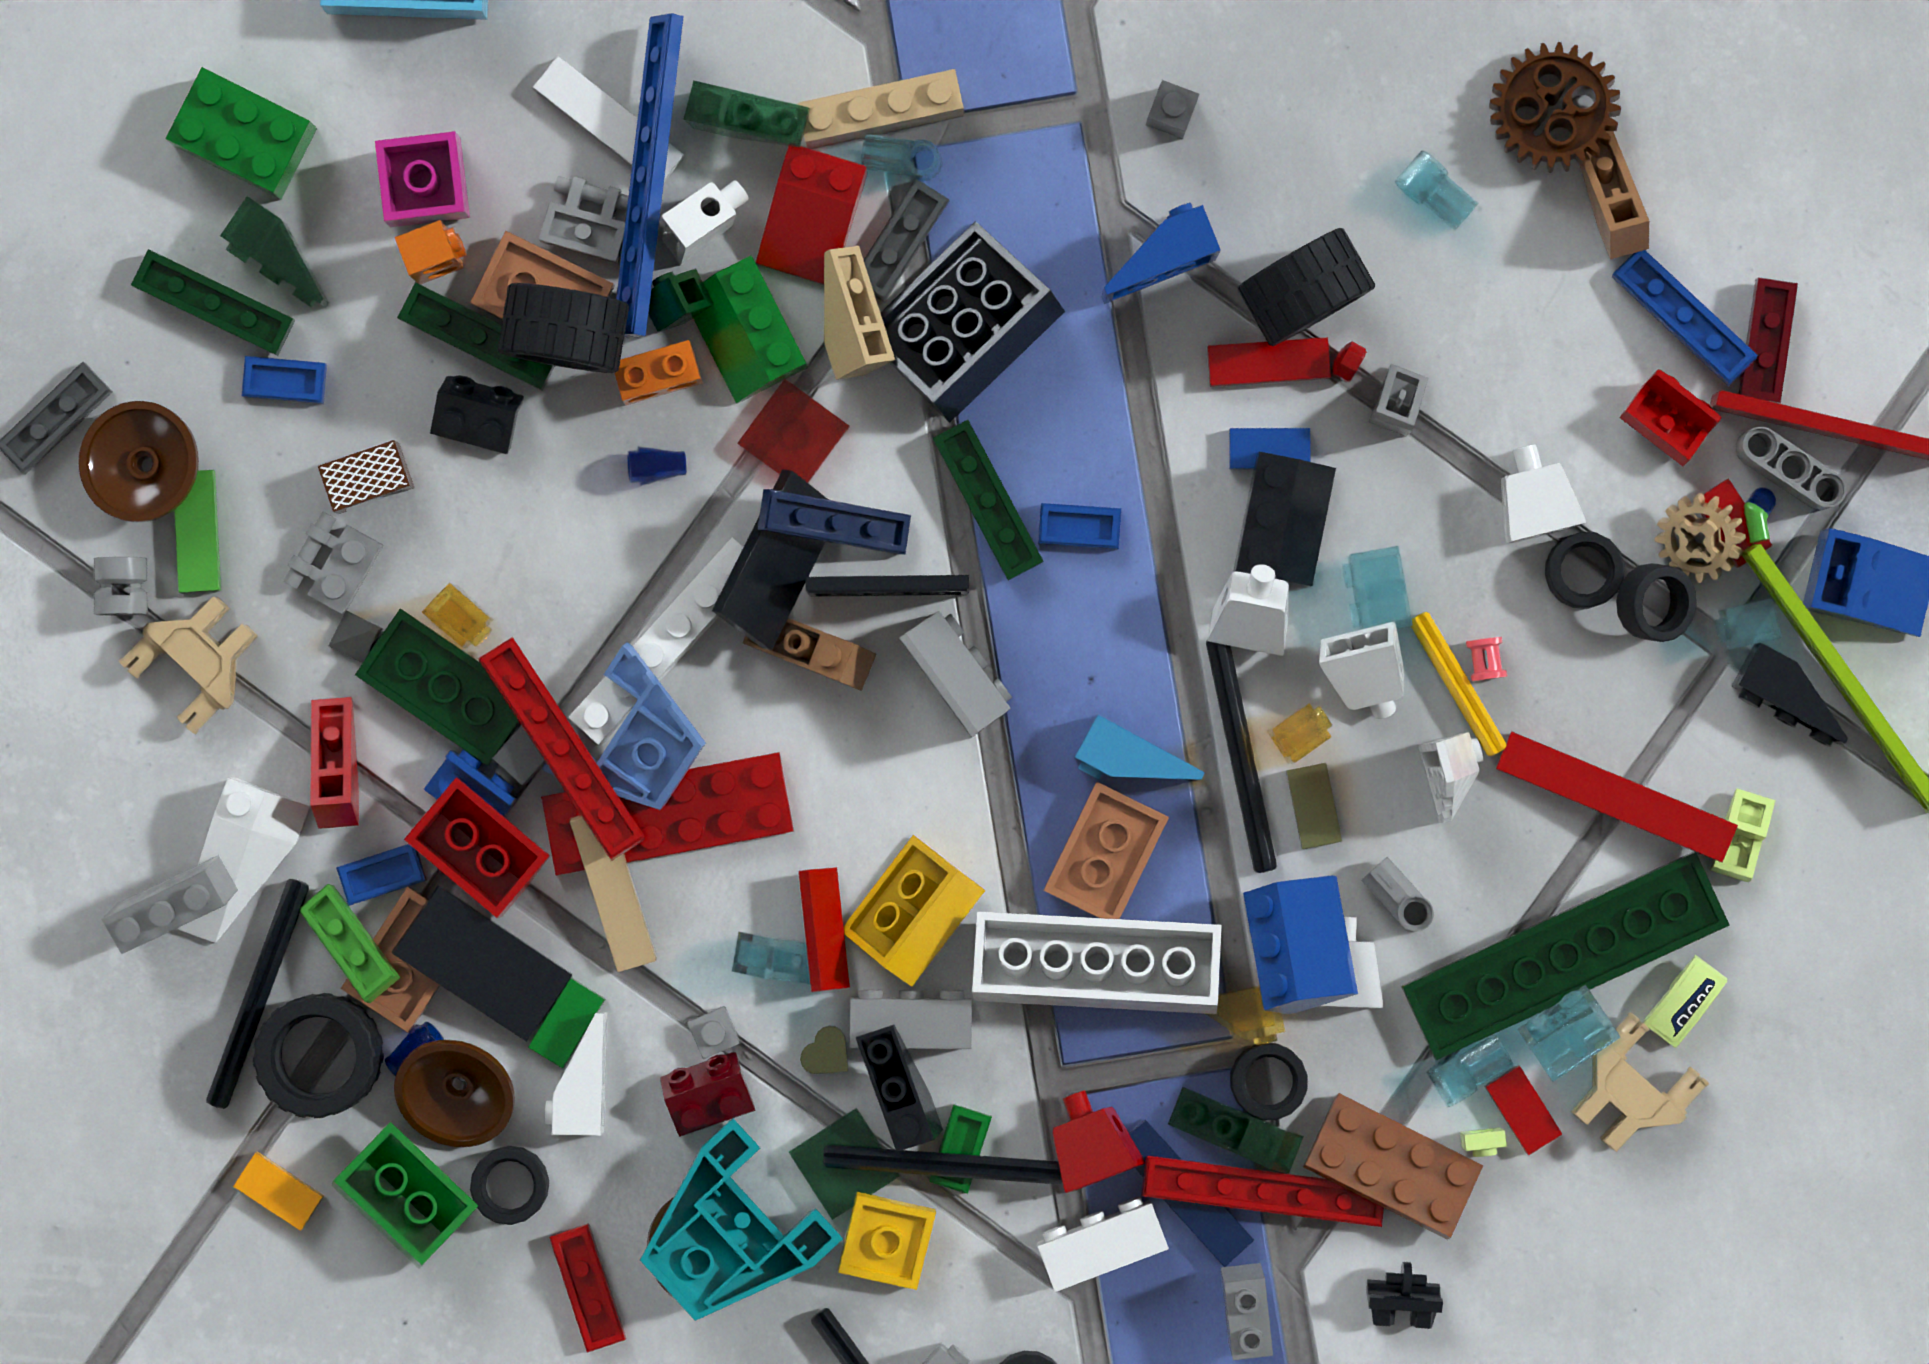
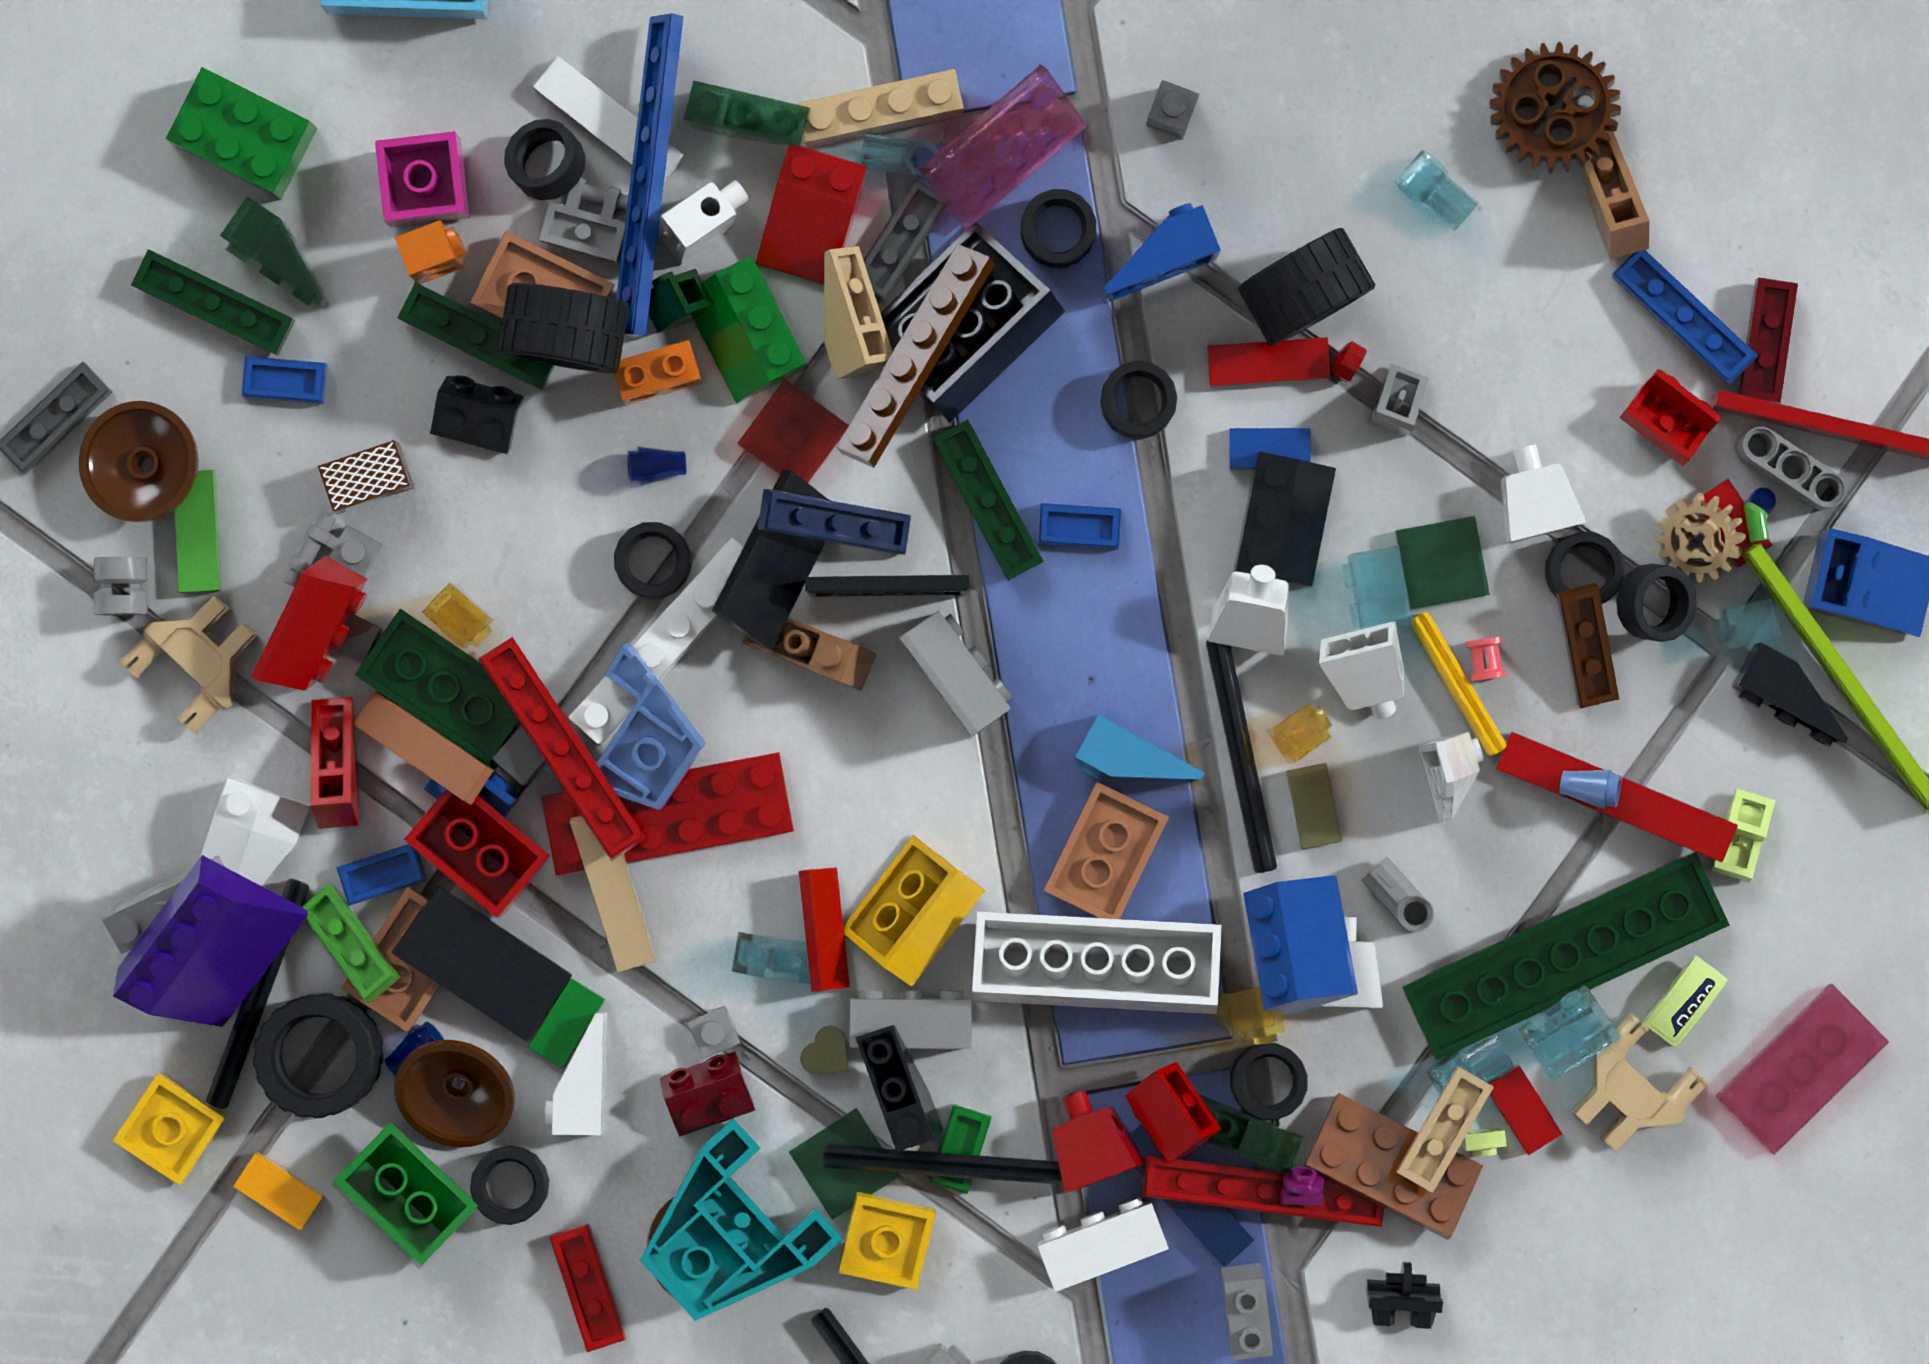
(169, 1128): none -> yellow plate
(207, 946): none -> dark purple slope
(311, 626): none -> red slope
(423, 747): none -> nougat tile
(526, 141): none -> black tyre
(624, 548): none -> black tyre
(915, 355): none -> plate
(1003, 147): none -> clear pink plate
(1080, 207): none -> black tyre
(1130, 370): none -> black tyre
(1172, 1112): none -> red brick
(1302, 1187): none -> magenta plate
(1442, 562): none -> clear green tile
(1444, 1129): none -> tan plate
(1587, 645): none -> reddish brown tile
(1593, 787): none -> medium blue cone
(1802, 1069): none -> clear pink plate

